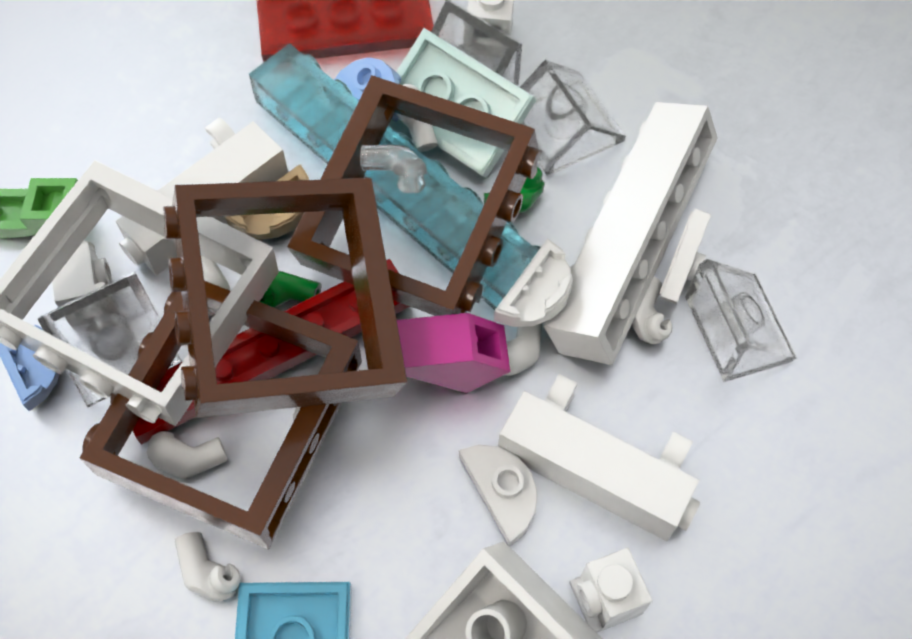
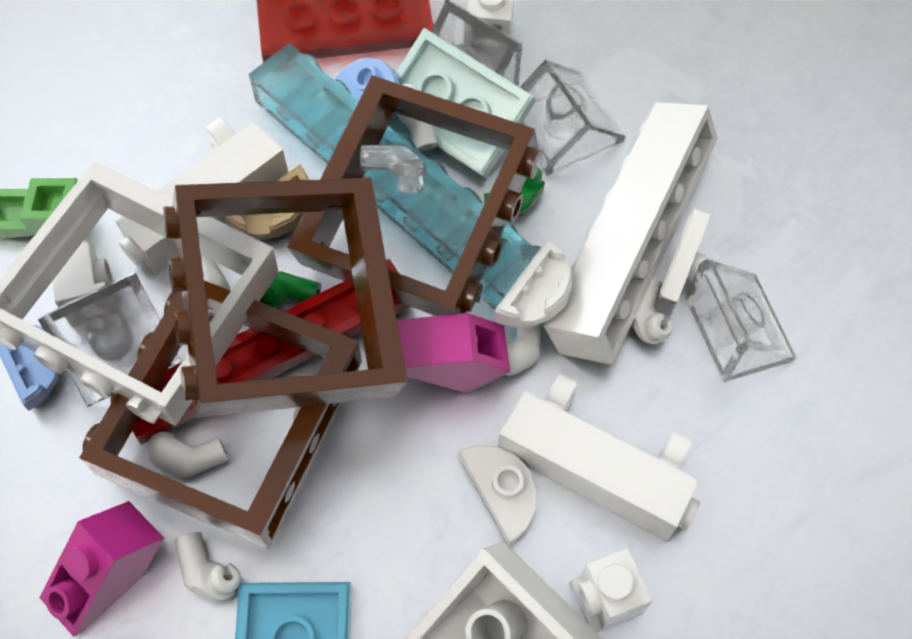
(99, 565): none -> dark pink slope

